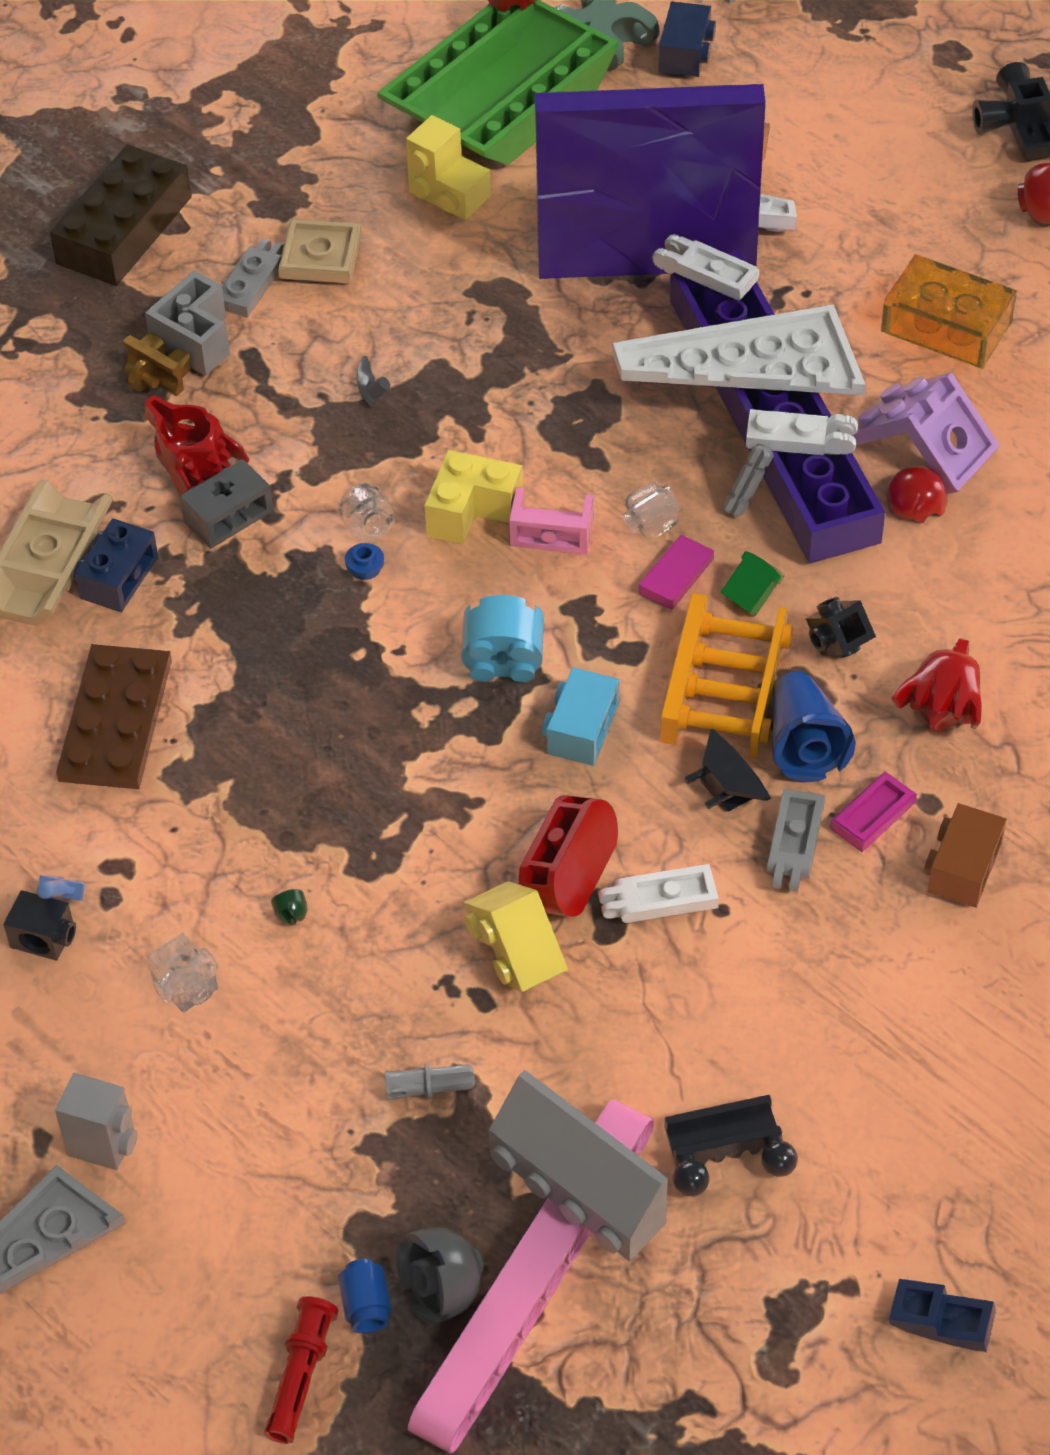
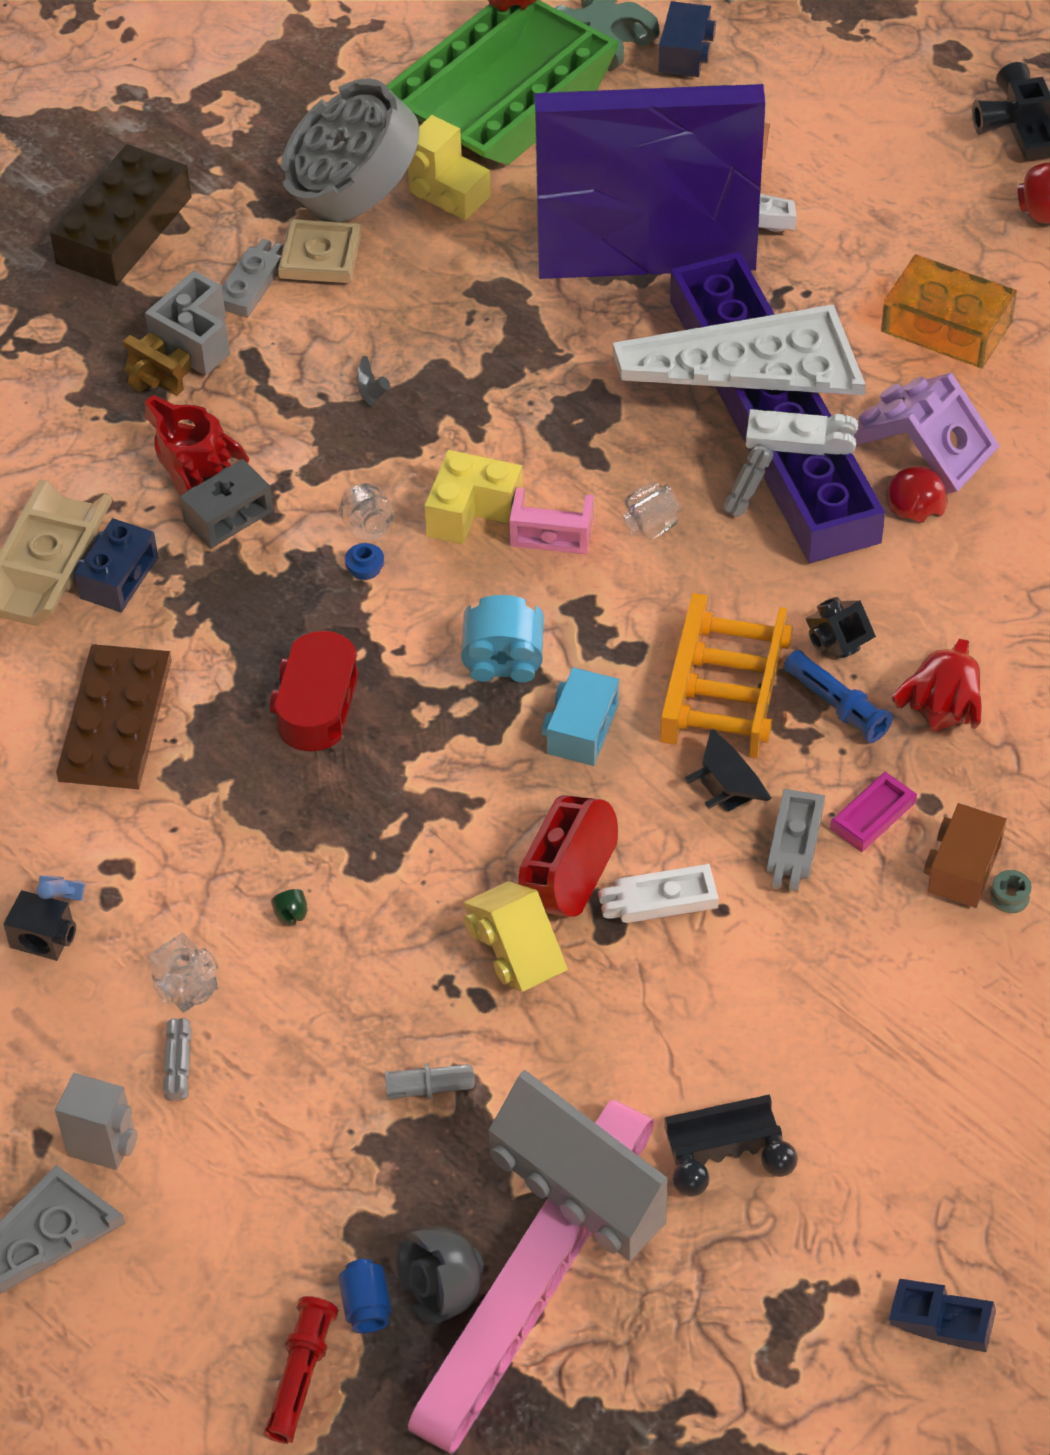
(177, 1059): none -> light grey axle
(315, 691): none -> red brick
(350, 151): none -> light grey brick
(676, 572): dark pink tile -> none
(706, 266): white hinge -> none
(752, 583): green tile -> none
(808, 730): blue cone -> none
(850, 705): none -> blue pin
(1012, 879): none -> sand green bush

